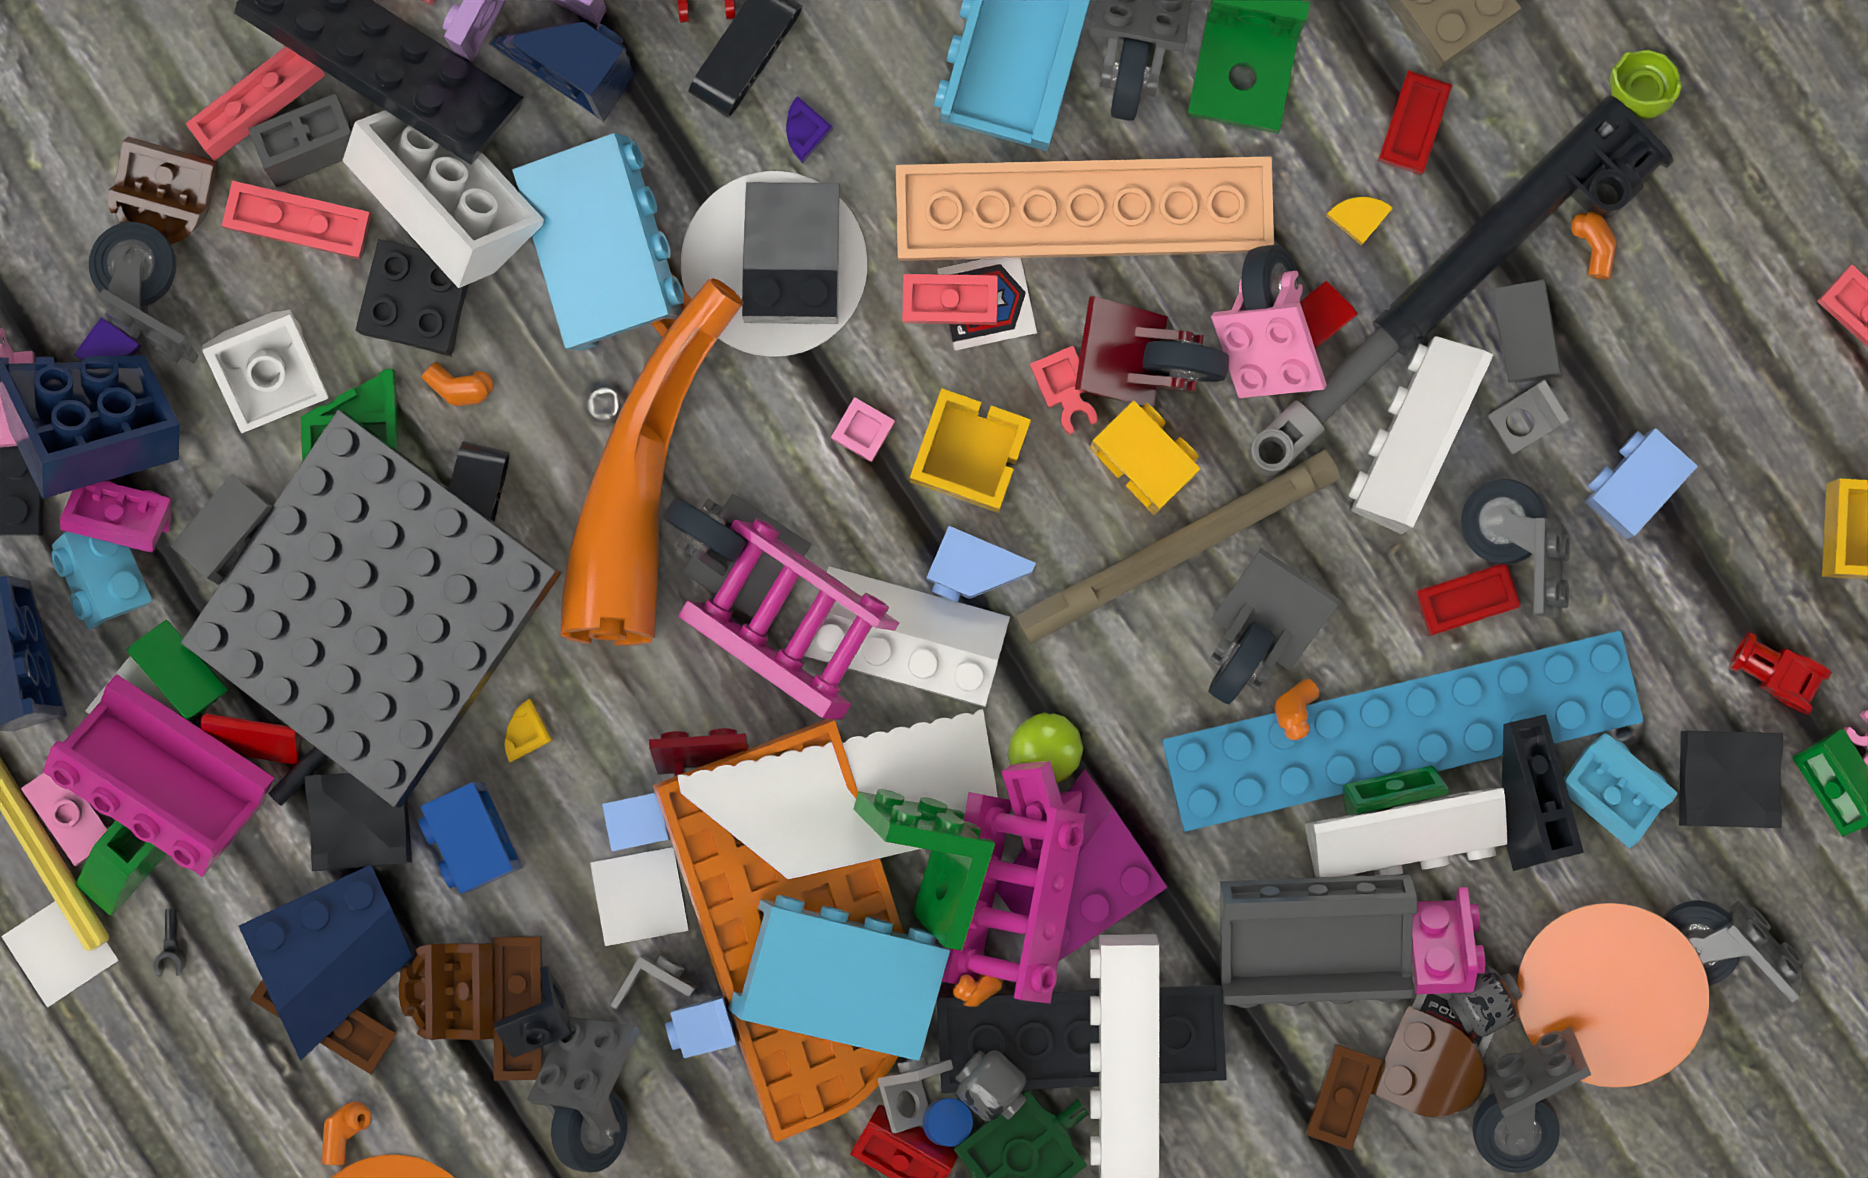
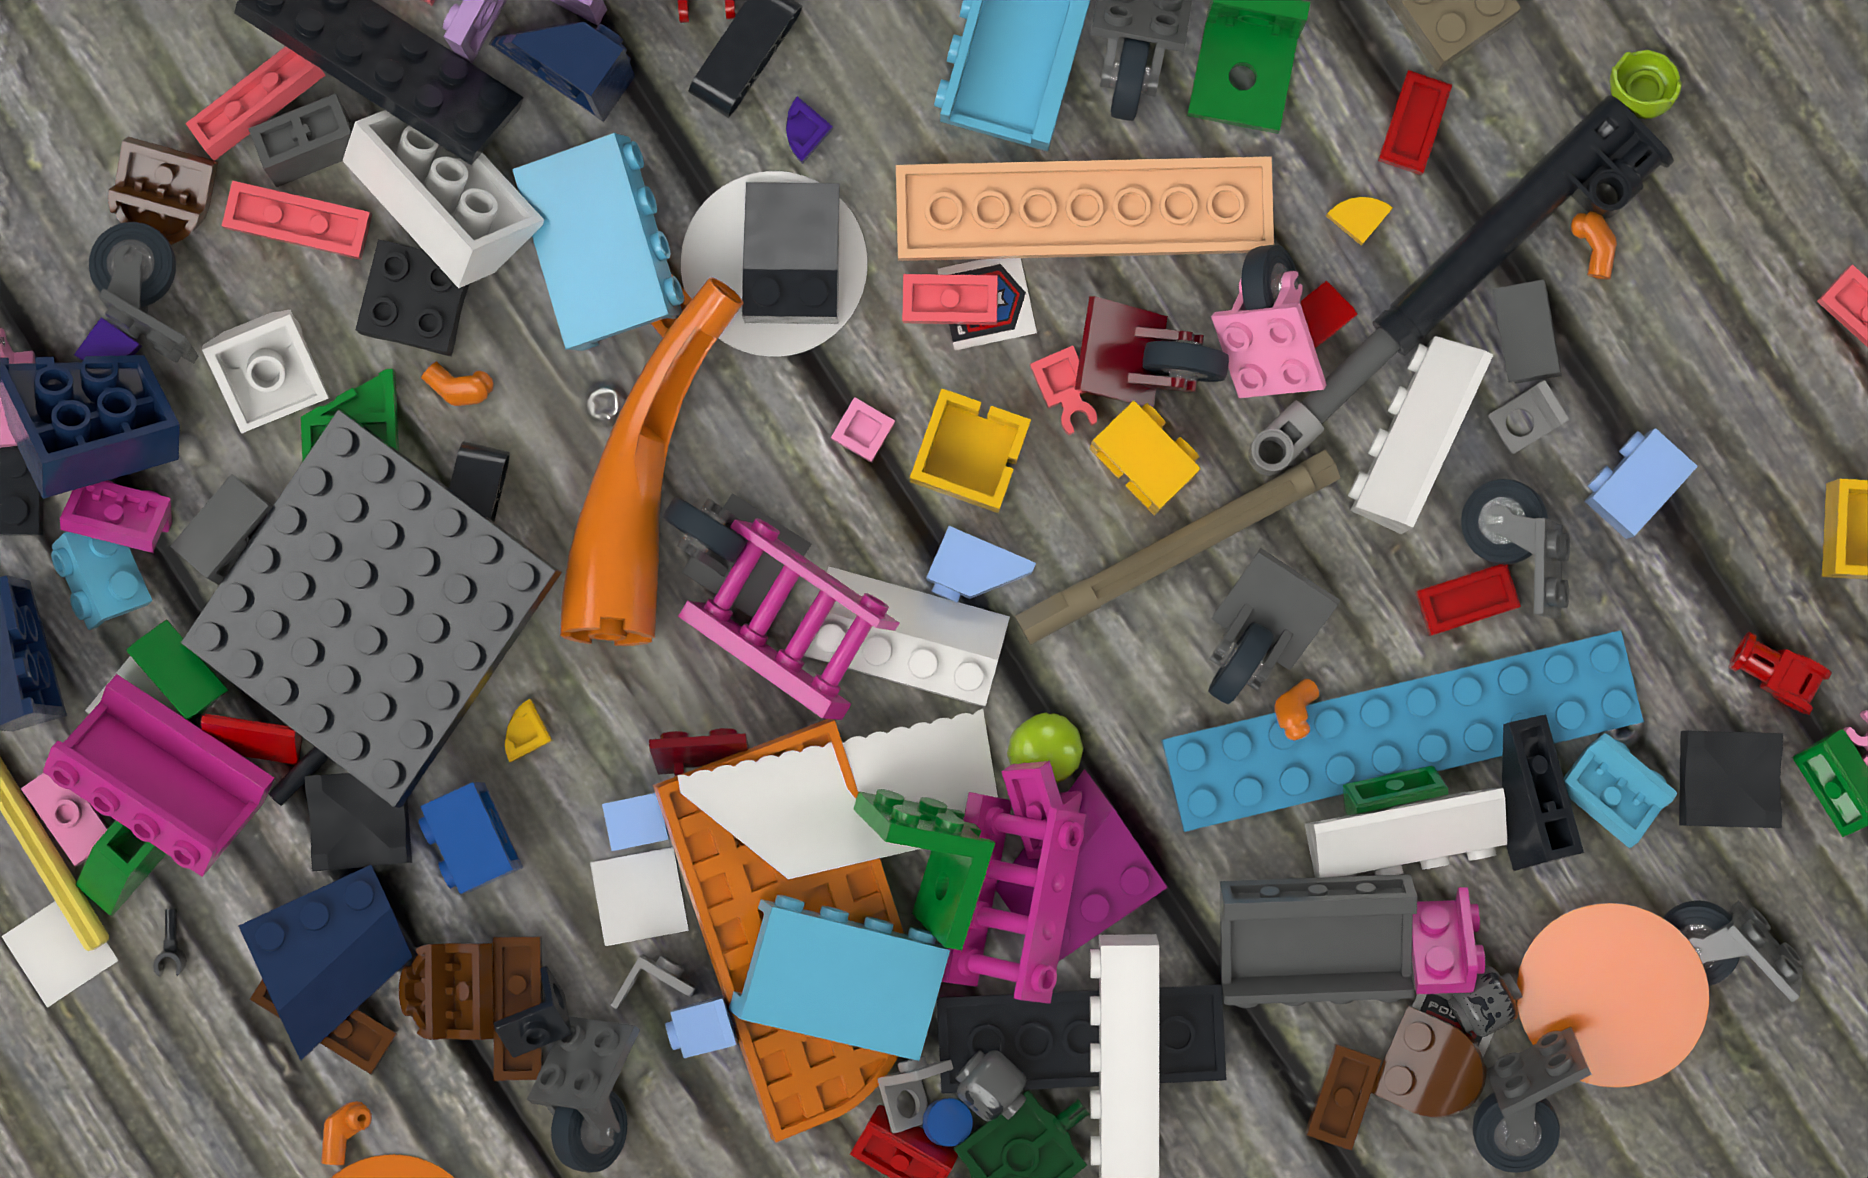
(978, 991): orange arm -> none

